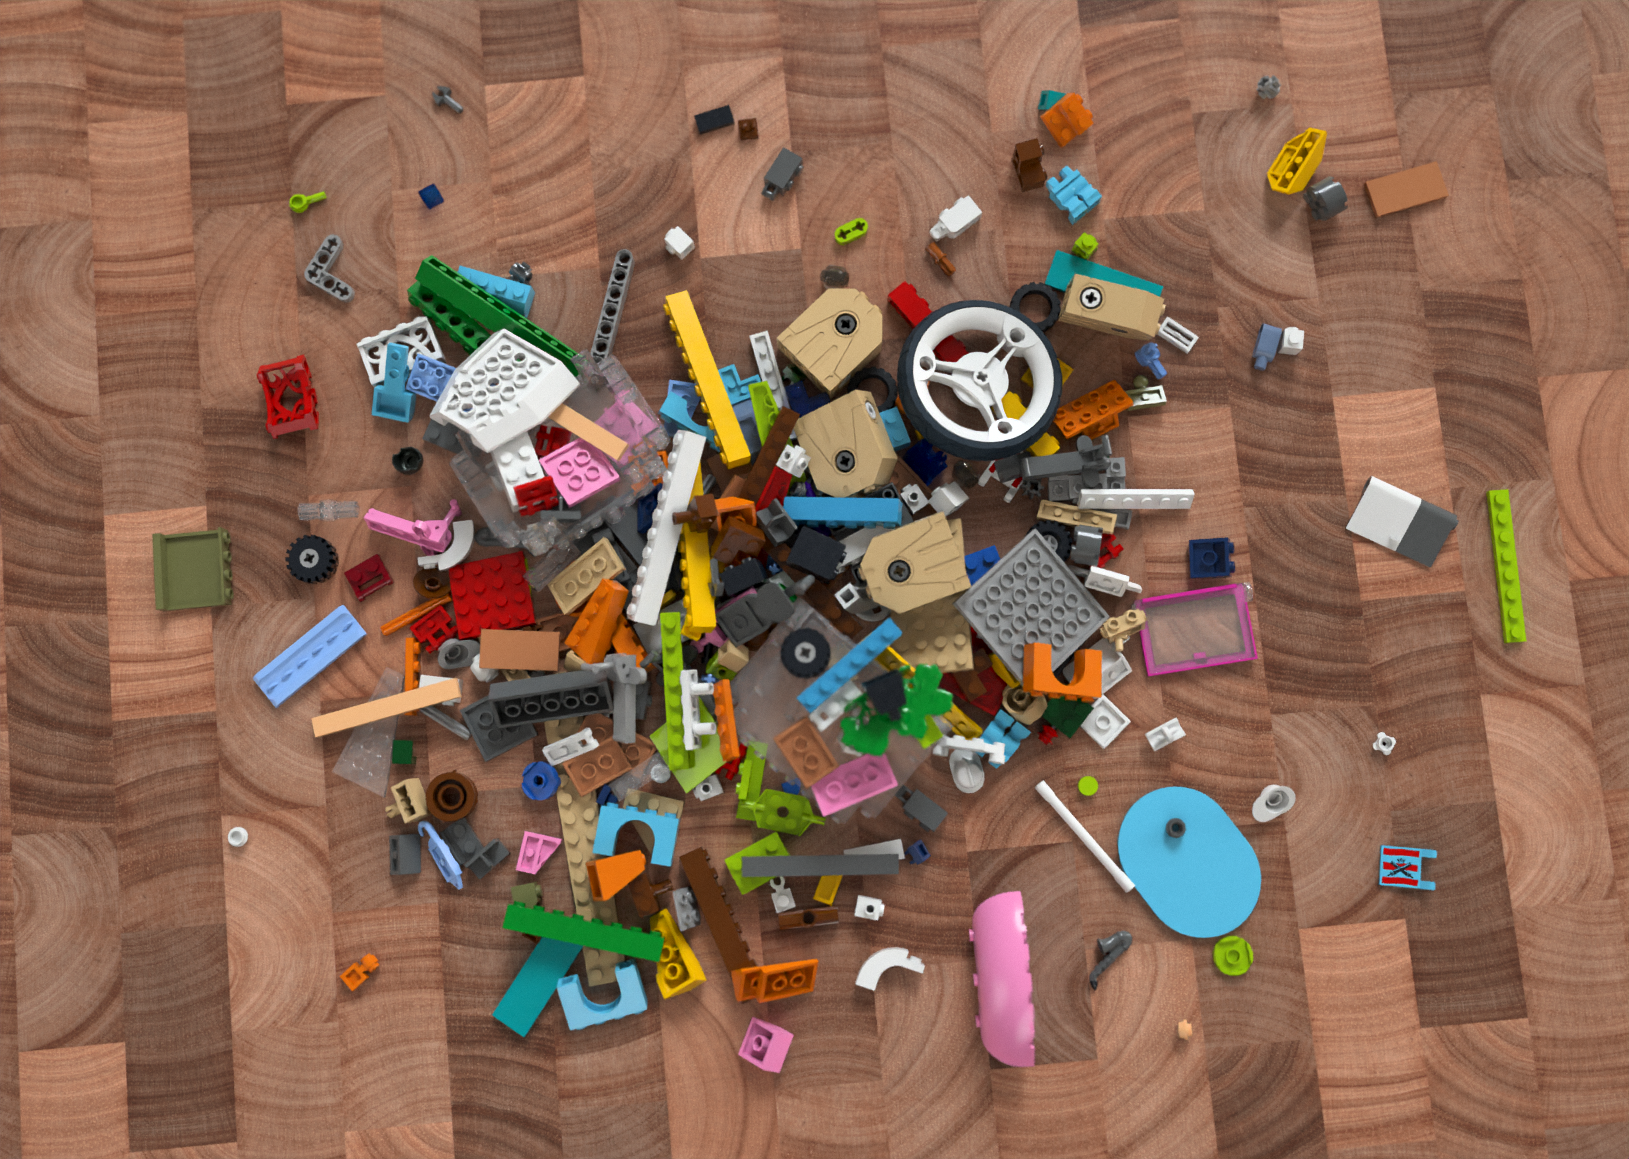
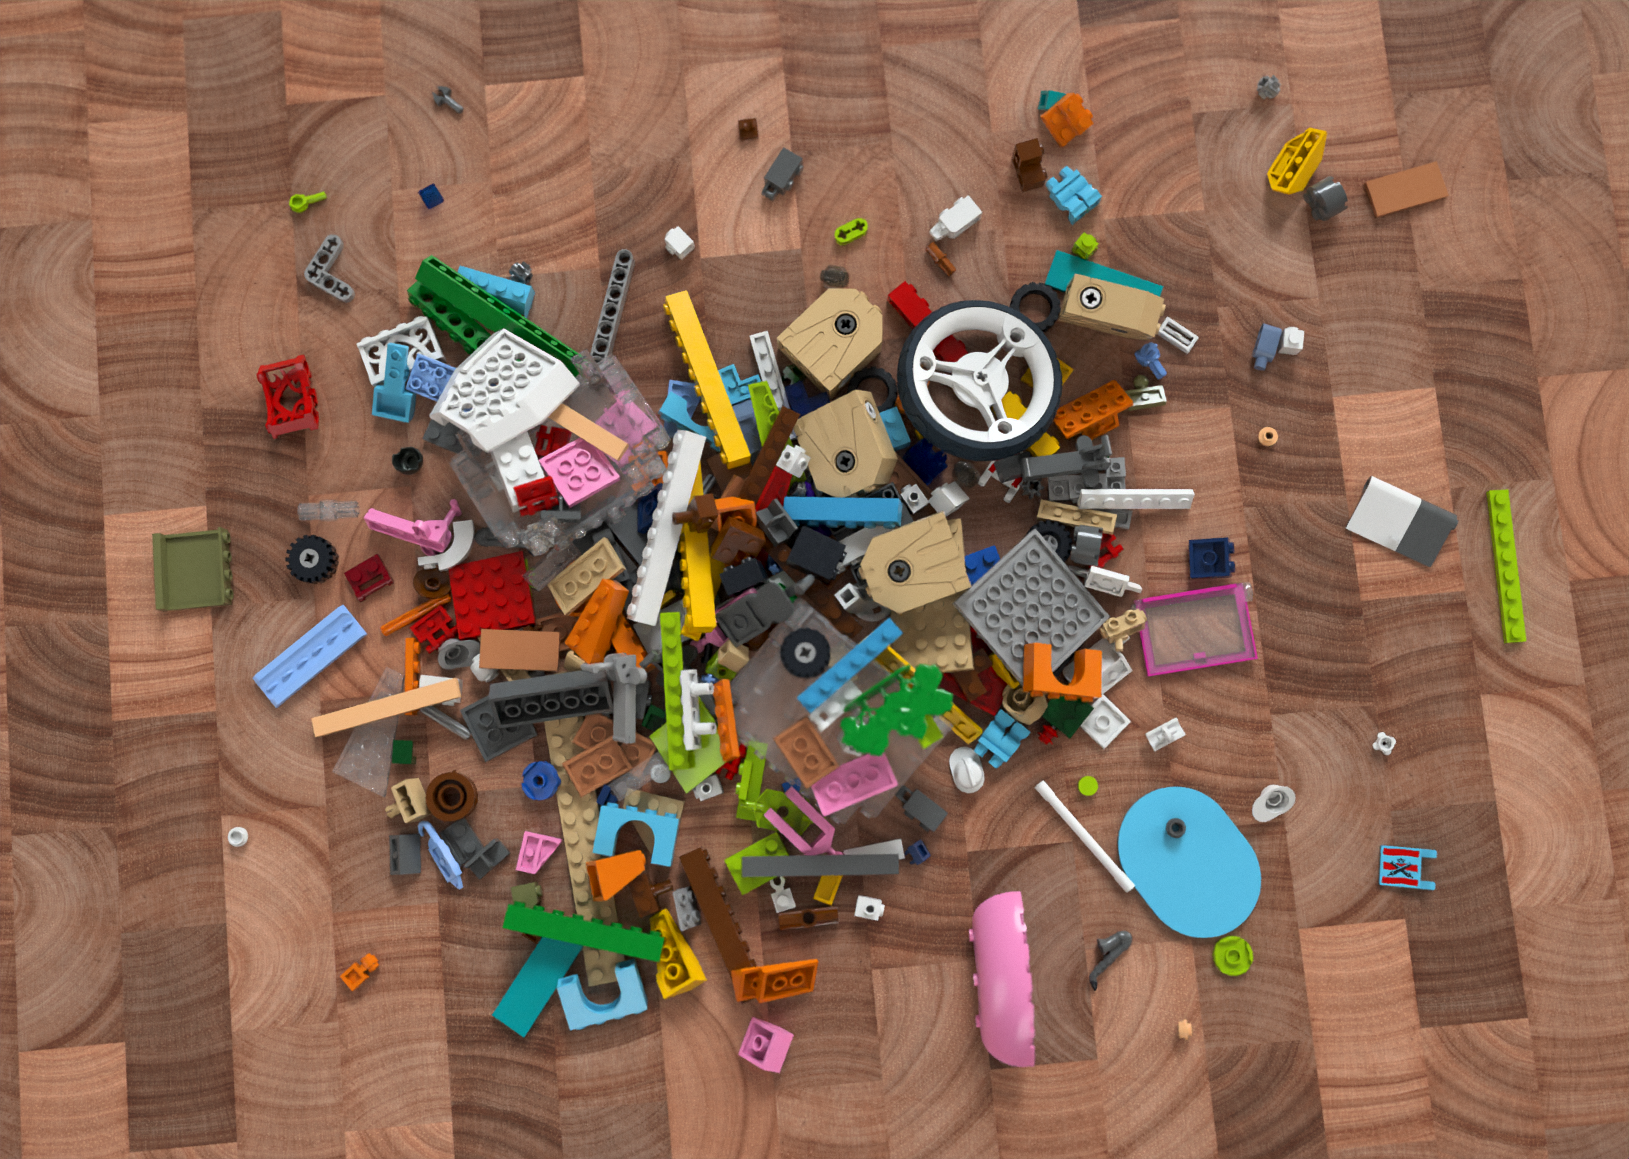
(570, 747): white plate -> none
(654, 718): none -> dark green panel
(714, 119): black tile -> none
(715, 587): dark grey bar -> none
(821, 843): none -> bright pink piece
(883, 959): white arch -> none
(886, 693): black torso -> none
(976, 745): white plate -> none
(1262, 436): none -> light nougat plate

